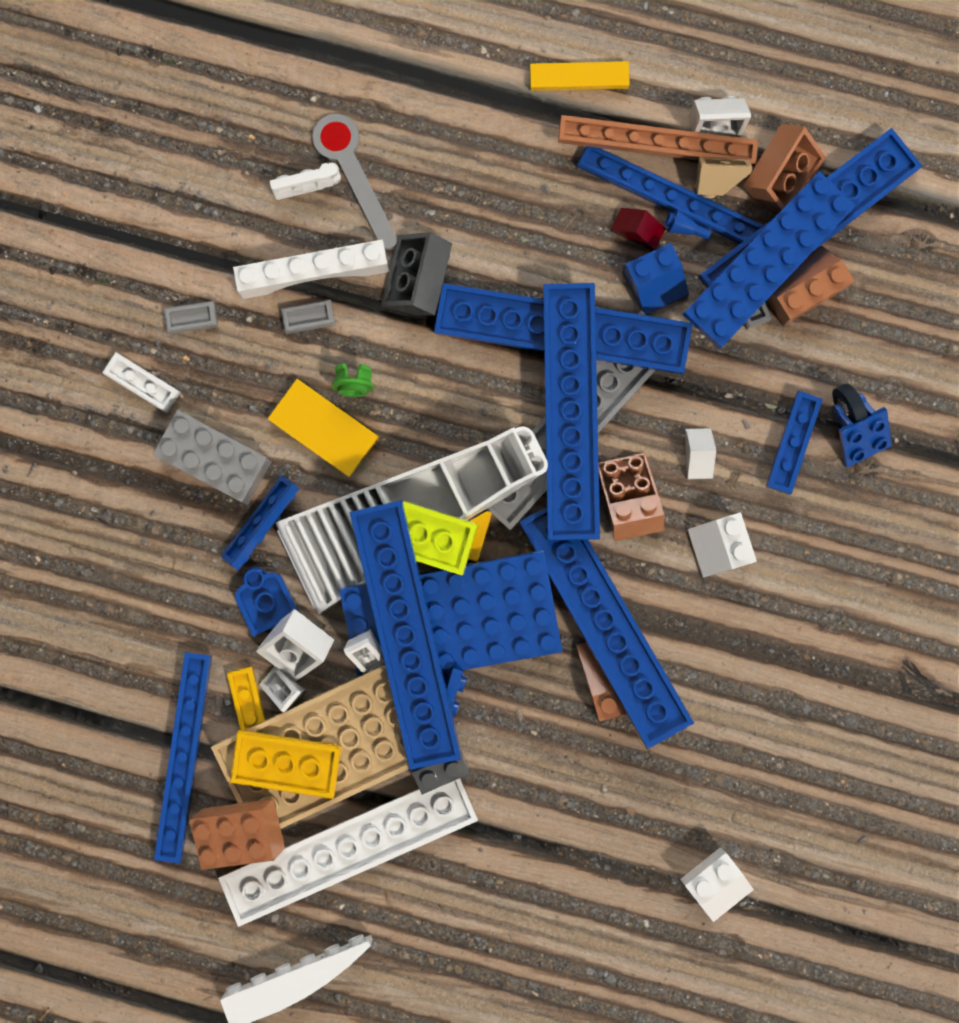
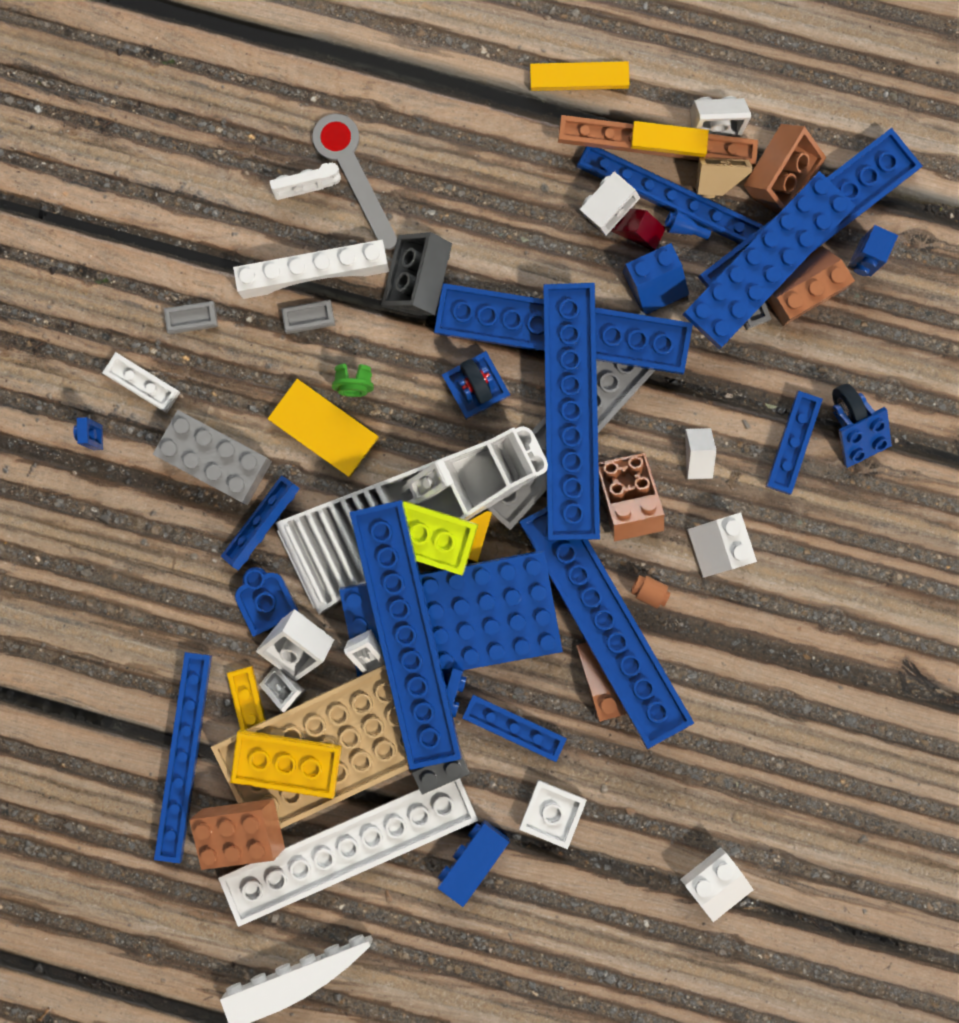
(89, 433): none -> blue plate
(428, 483): none -> white hinge
(472, 862): none -> blue brick
(476, 385): none -> blue plate
(514, 728): none -> blue plate
(552, 814): none -> white plate
(609, 202): none -> white brick
(650, 591): none -> nougat brick
(669, 139): none -> yellow tile
(872, 251): none -> blue brick

